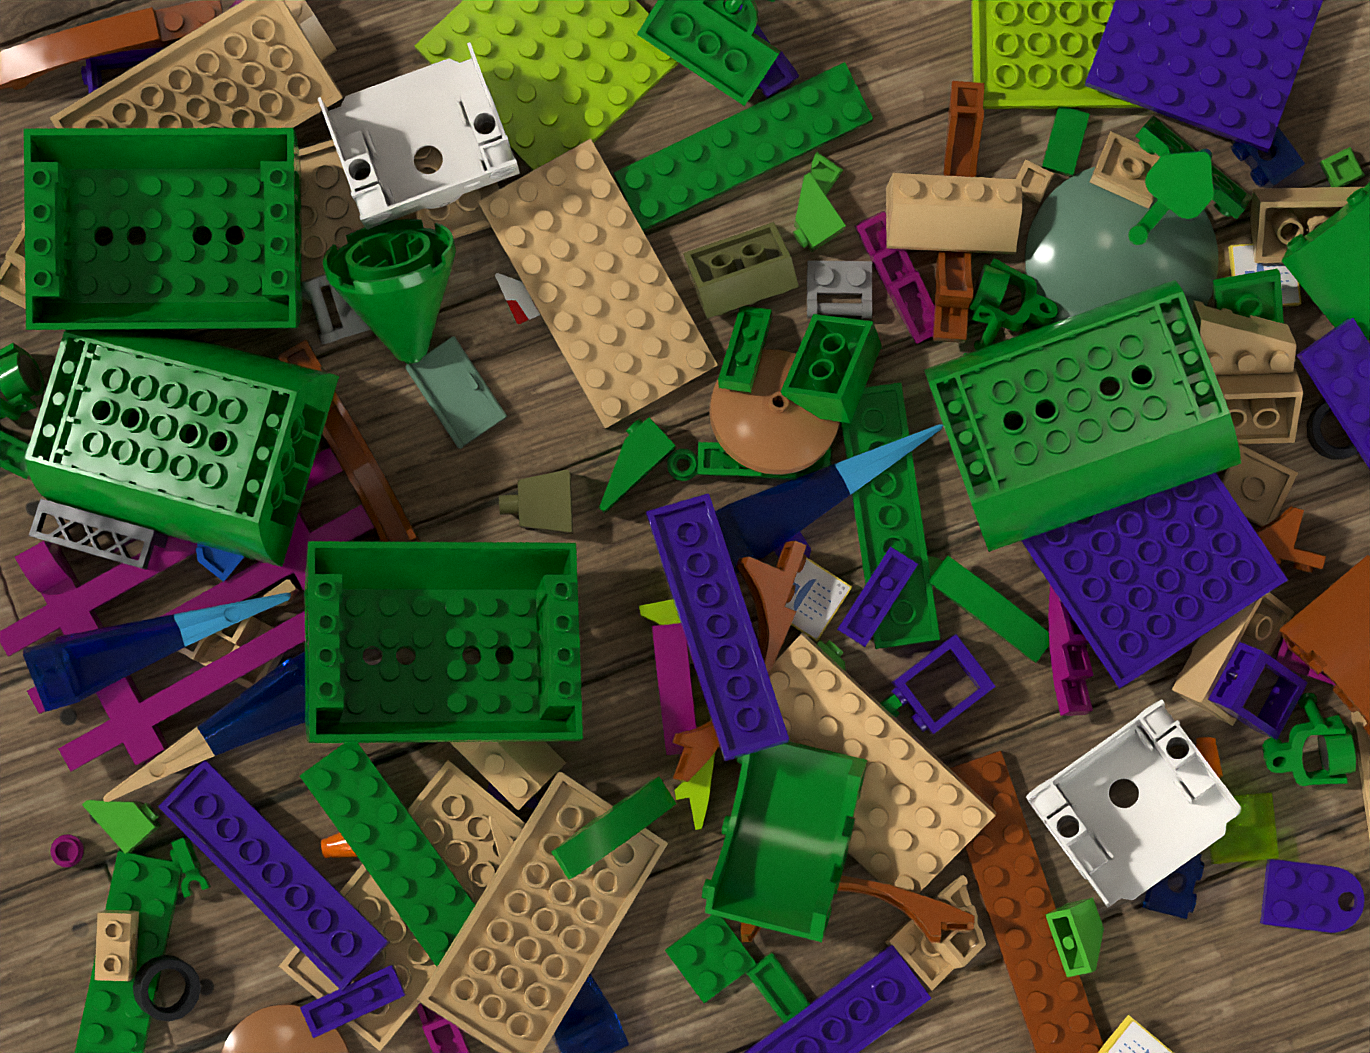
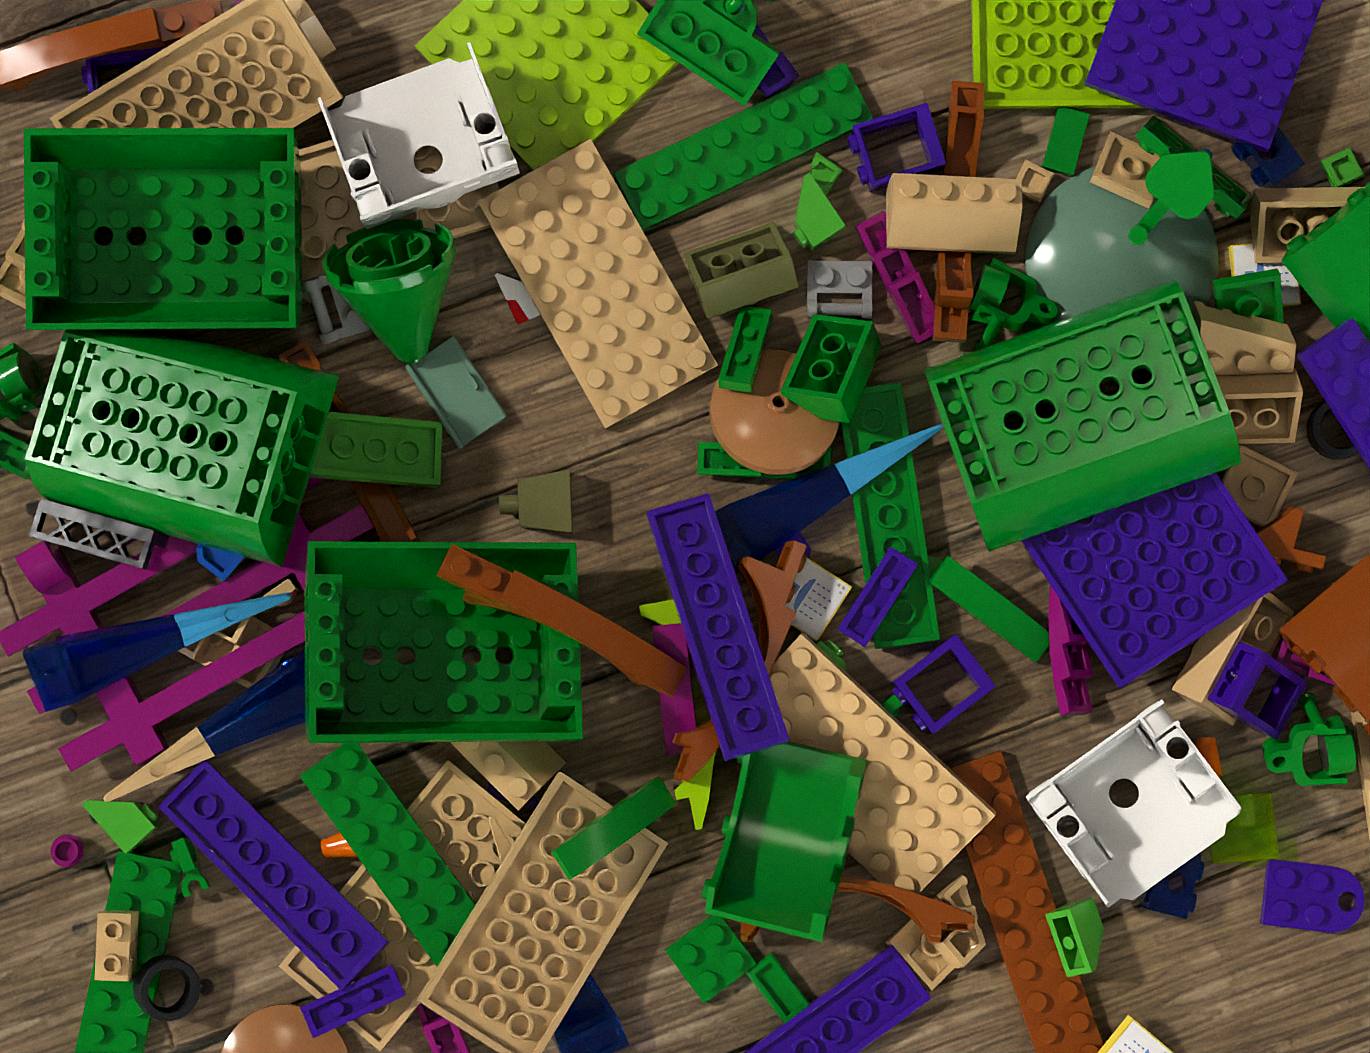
(379, 450): none -> bright green plate
(519, 594): none -> dark orange slope
(638, 457): green slope -> none
(678, 455): green plate -> none
(927, 134): none -> dark purple window

